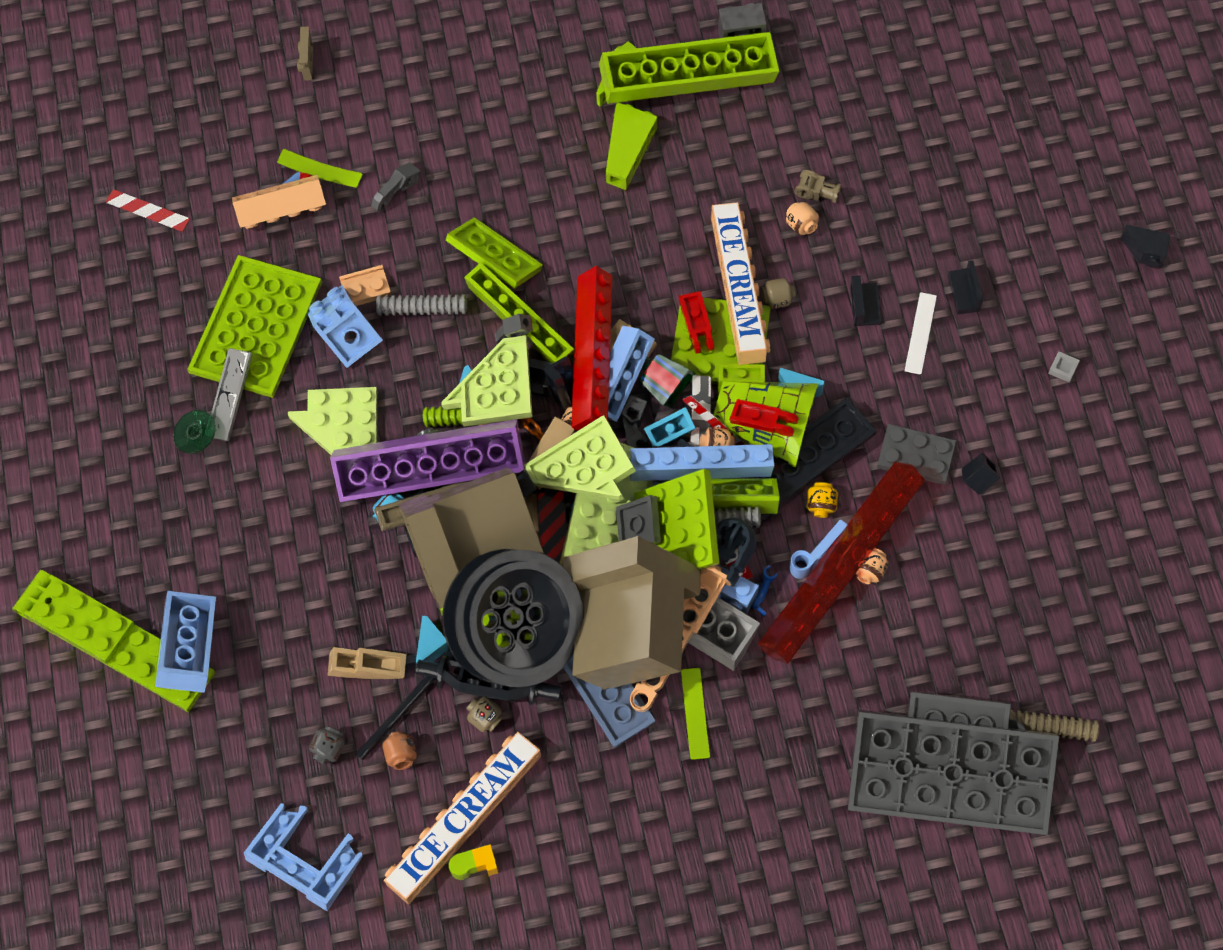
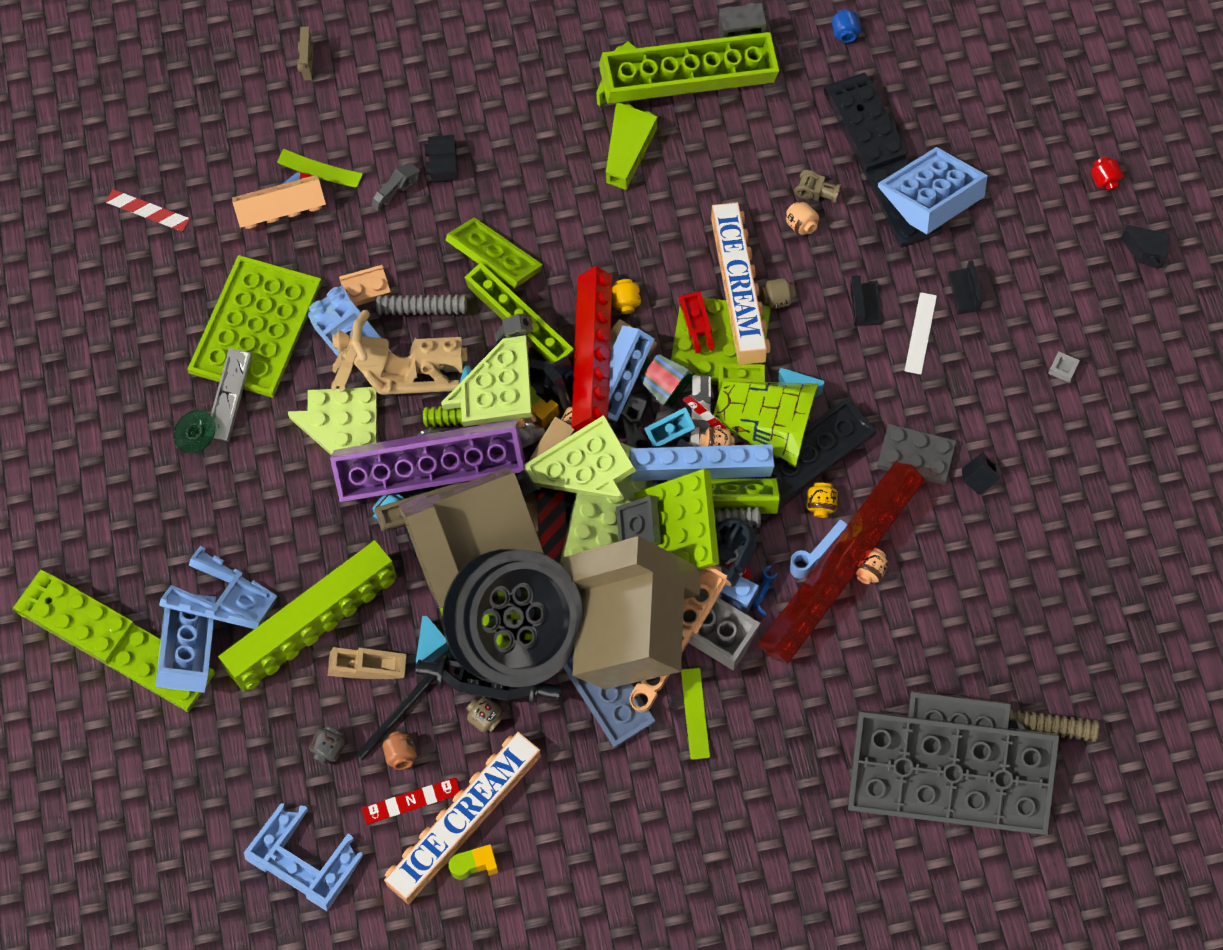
(239, 604): none -> light blue wing
(309, 616): none -> lime brick
(392, 373): none -> tan piece
(410, 801): none -> red sticker
(442, 158): none -> black brick
(529, 433): none -> light grey piece
(543, 411): none -> yellow leg
(625, 296): none -> yellow head
(762, 417): red hinge -> none
(846, 26): none -> blue head
(874, 145): none -> black hinge
(934, 189): none -> light blue slope
(1106, 173): none -> red head

